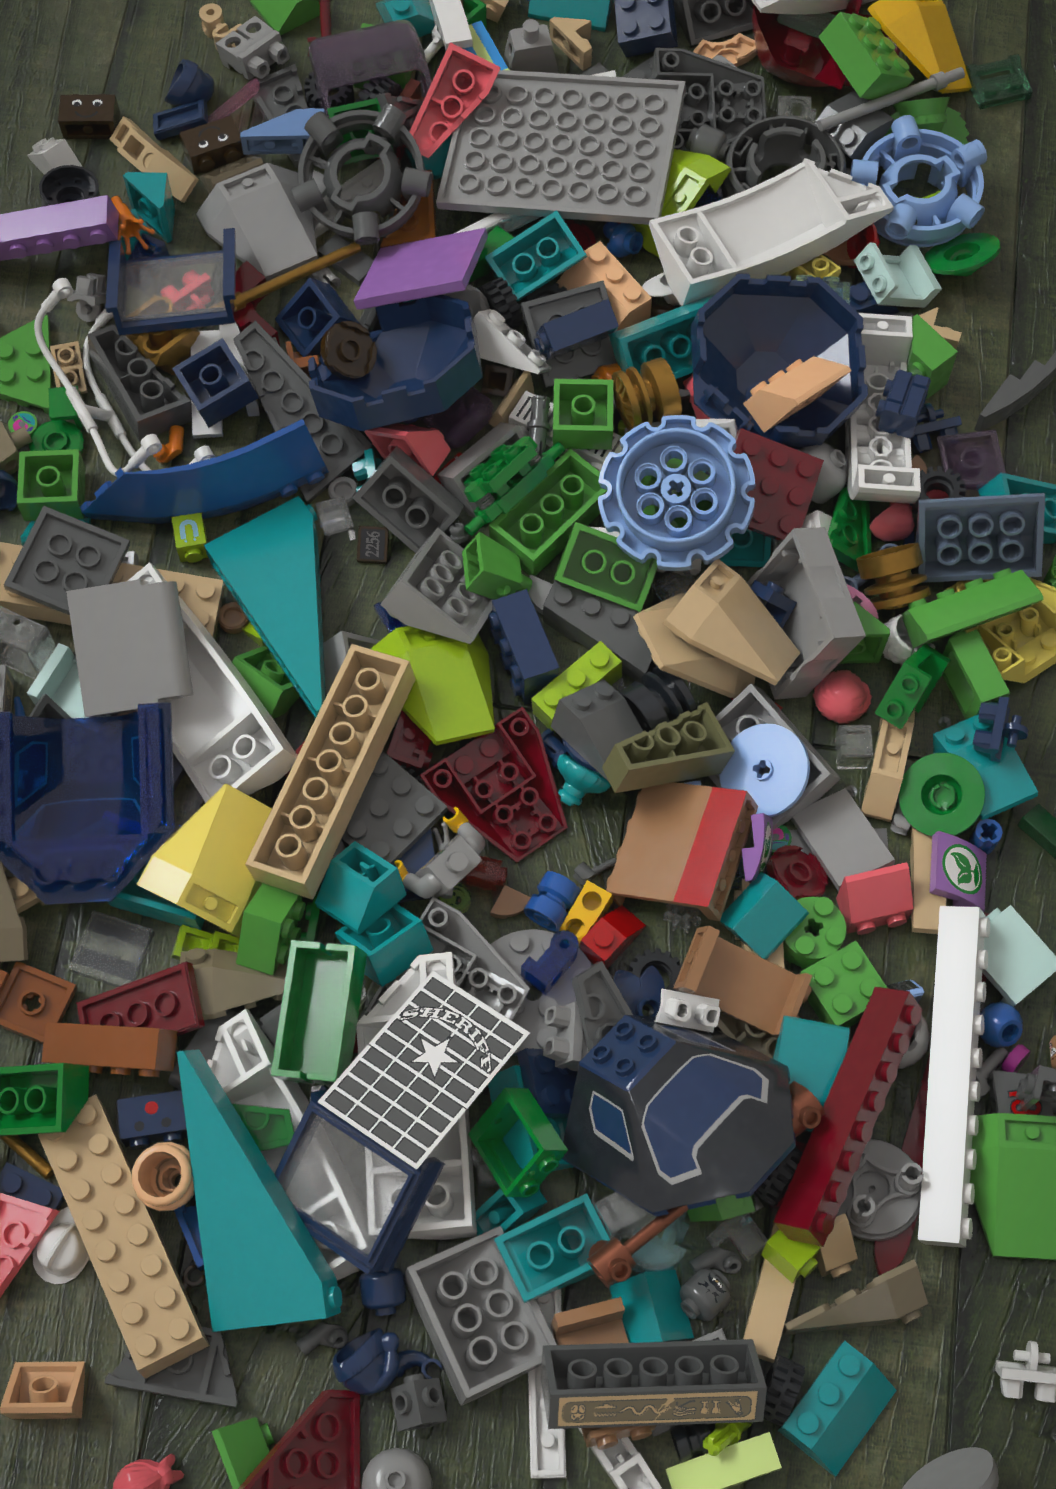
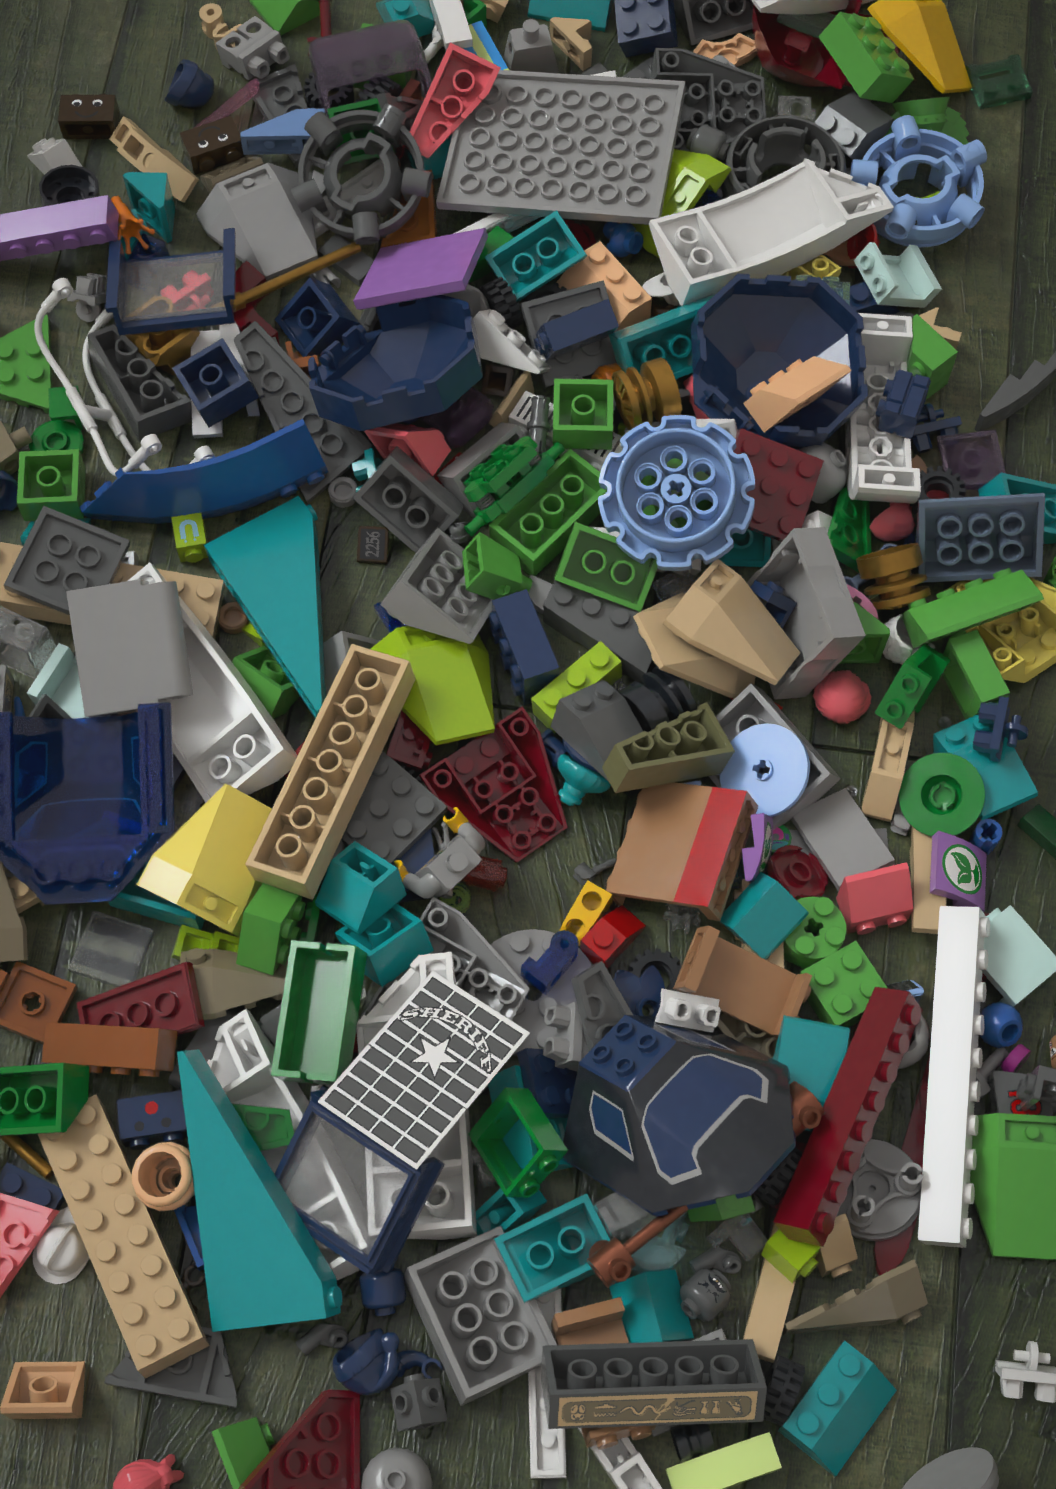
(22, 419): tile -> none
(70, 361): tan slope -> none
(173, 447): orange arm -> none
(179, 119): dark blue tile -> none
(335, 517): clear panel -> none
(348, 350): dark brown tile -> none
(509, 903): medium nougat tile -> none
(554, 897): blue wheel -> none
(724, 1435): lime axle -> none
(853, 746): clear panel -> none
(935, 82): light grey bar -> none
(963, 254): green hat -> none

